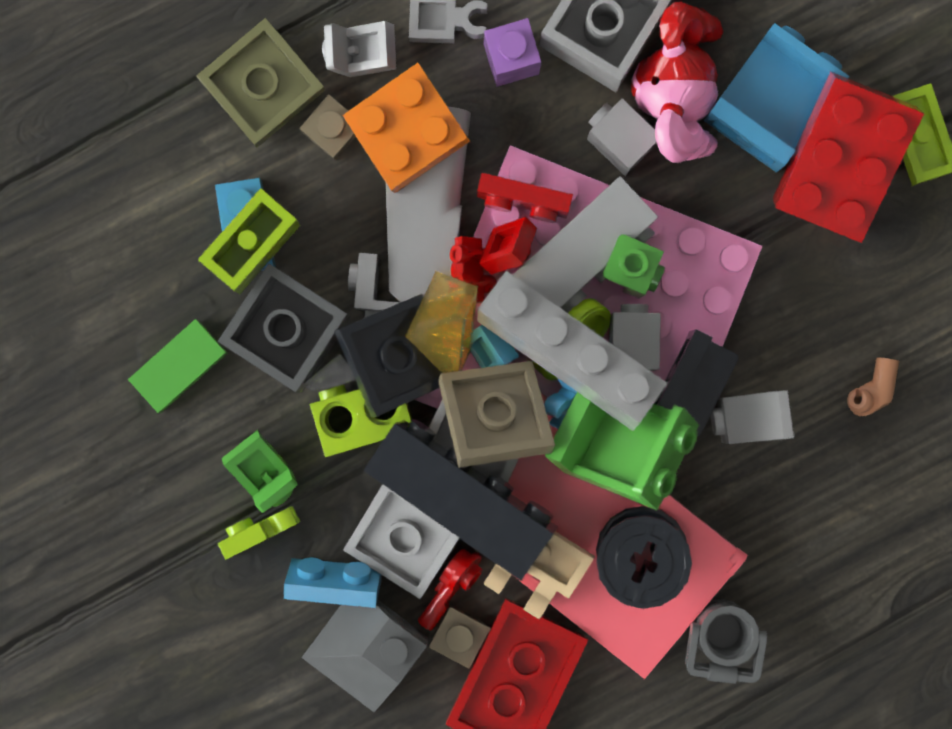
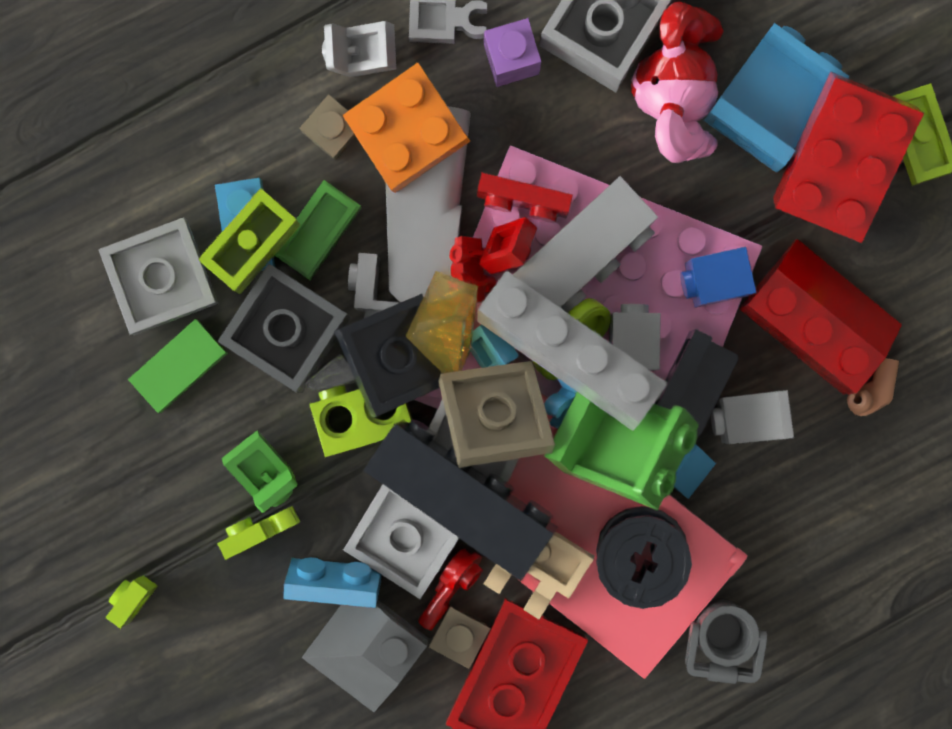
(129, 600): none -> lime plate
(158, 276): none -> light grey plate
(261, 82): olive plate -> none
(322, 226): none -> bright green tile
(621, 135): light grey brick -> none
(634, 266): bright green bracket -> none
(692, 471): none -> dark azure tile
(718, 277): none -> blue brick
(822, 319): none -> red slope

